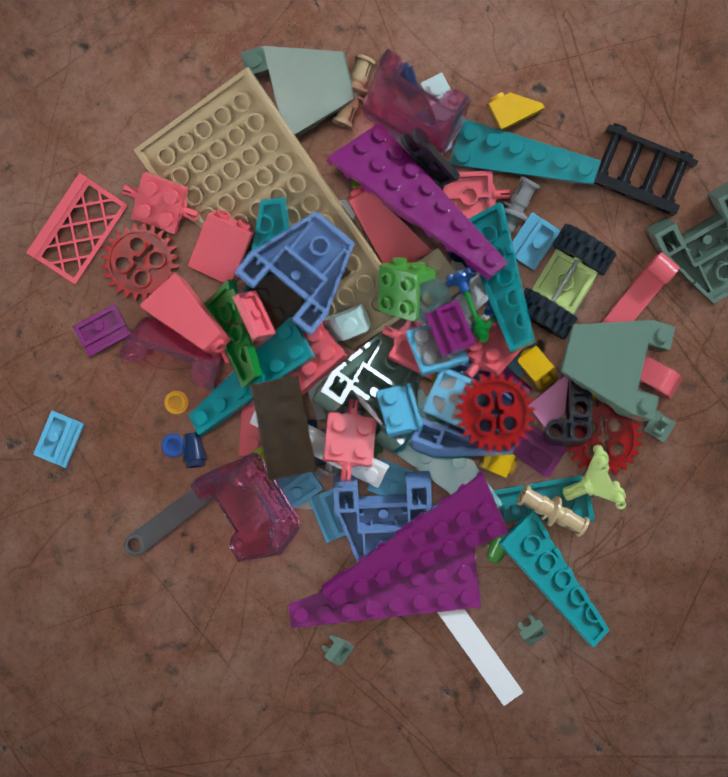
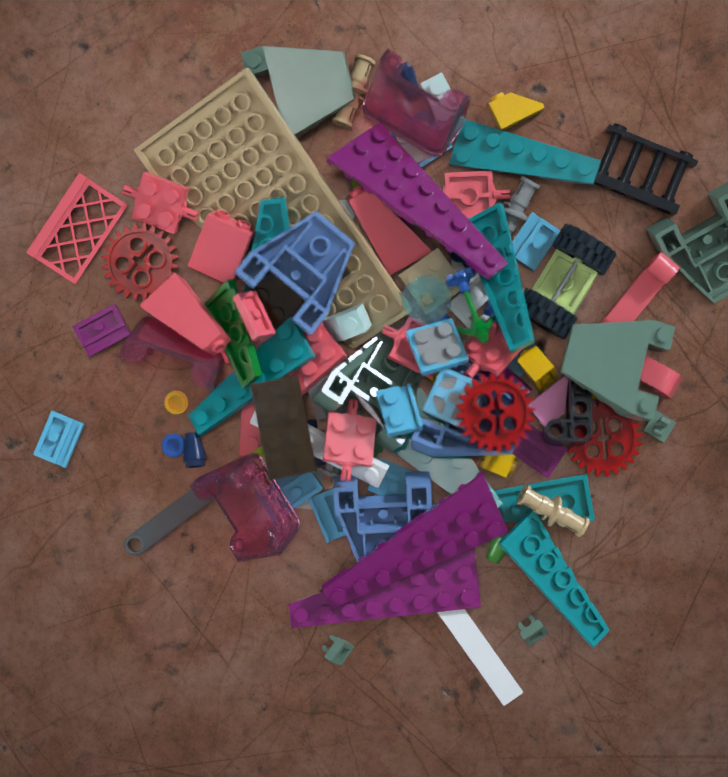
(401, 287): bright green bracket -> none
(429, 158): black hinge -> none
(450, 329): magenta plate -> none
(597, 481): yellowish green axle -> none

